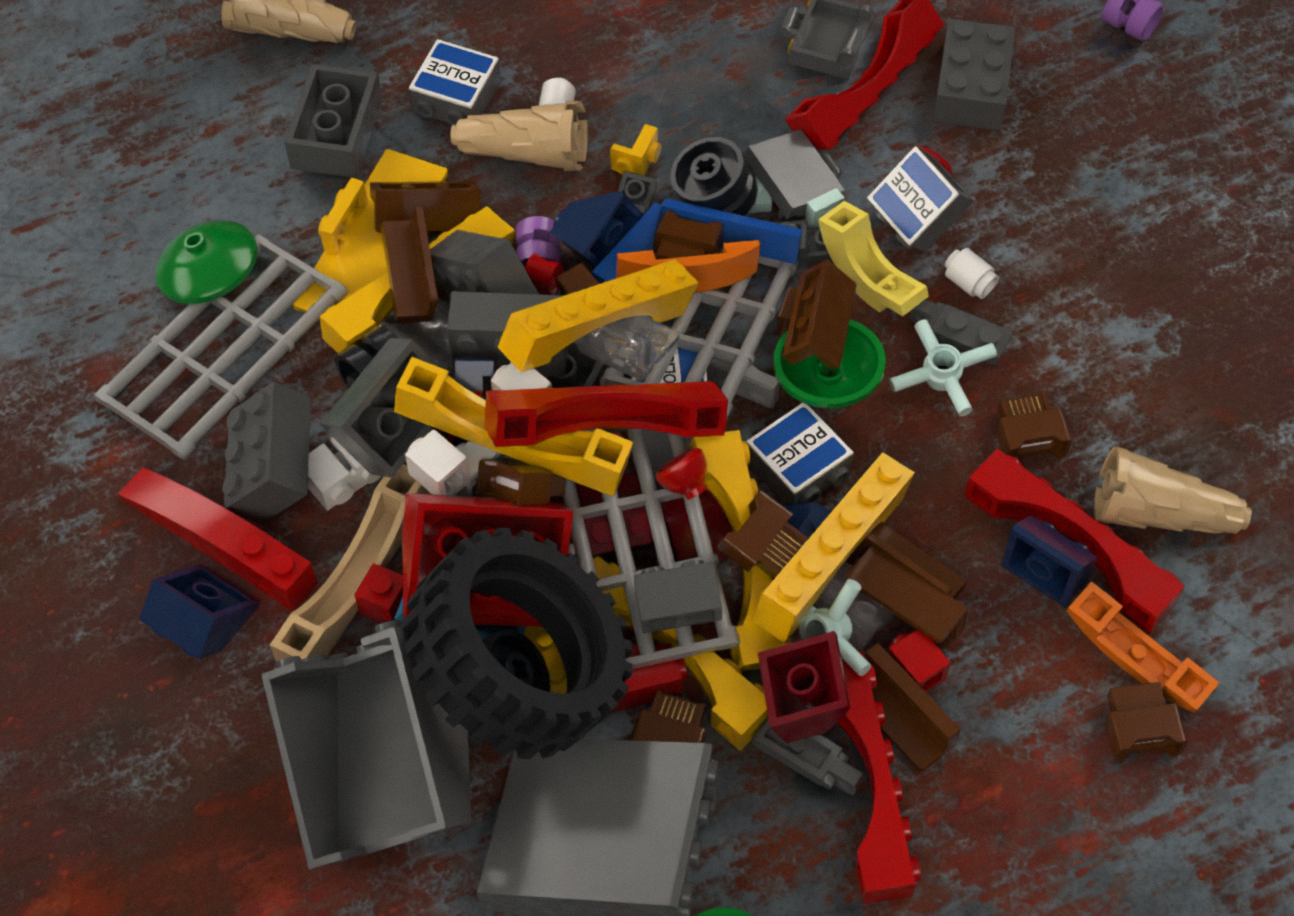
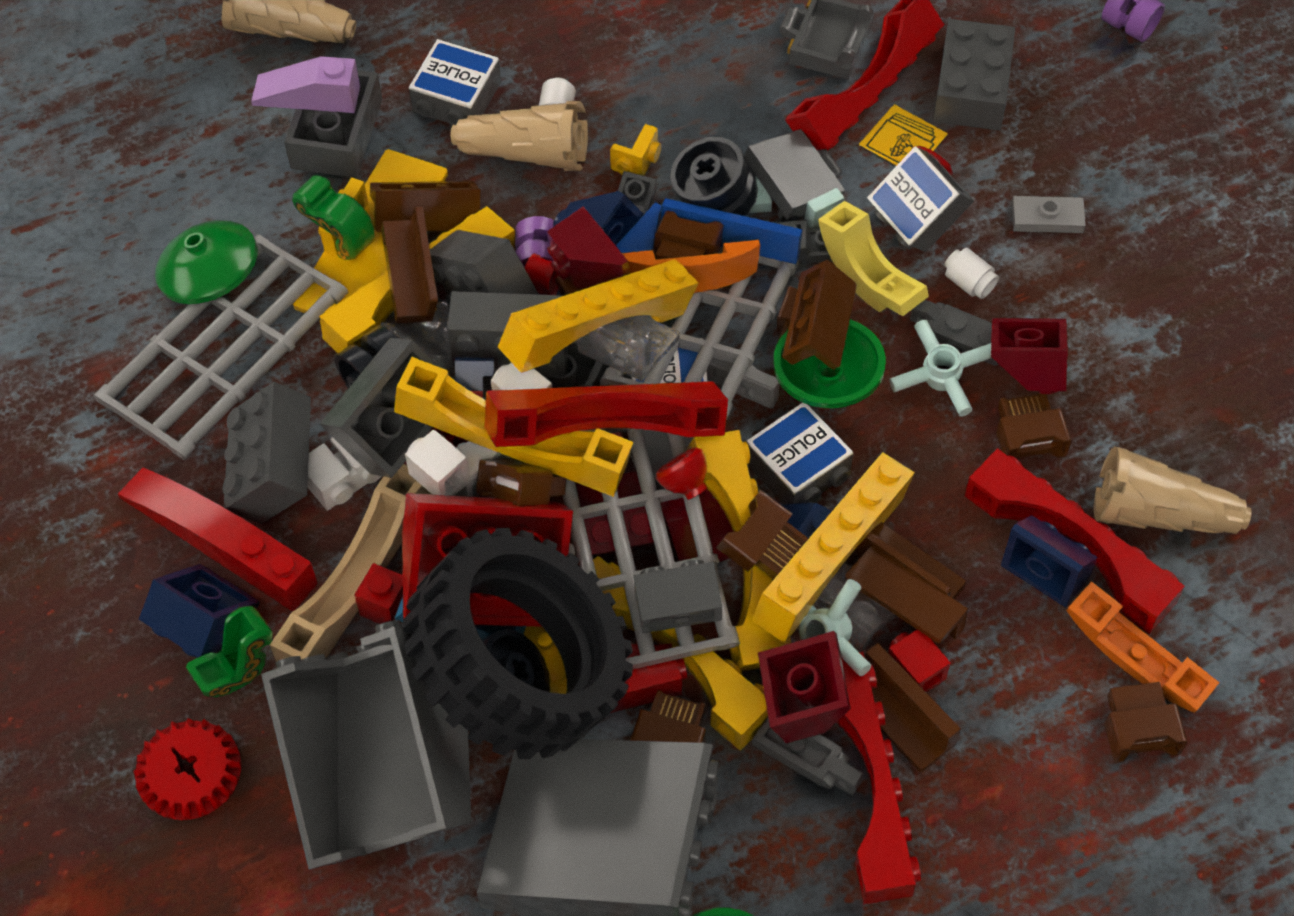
(180, 795): none -> red gear
(240, 655): none -> green animal
(310, 85): none -> lavender slope
(336, 214): none -> green animal
(584, 251): none -> dark red slope
(898, 133): none -> yellow sticker
(1032, 351): none -> dark red slope
(1048, 214): none -> light grey plate

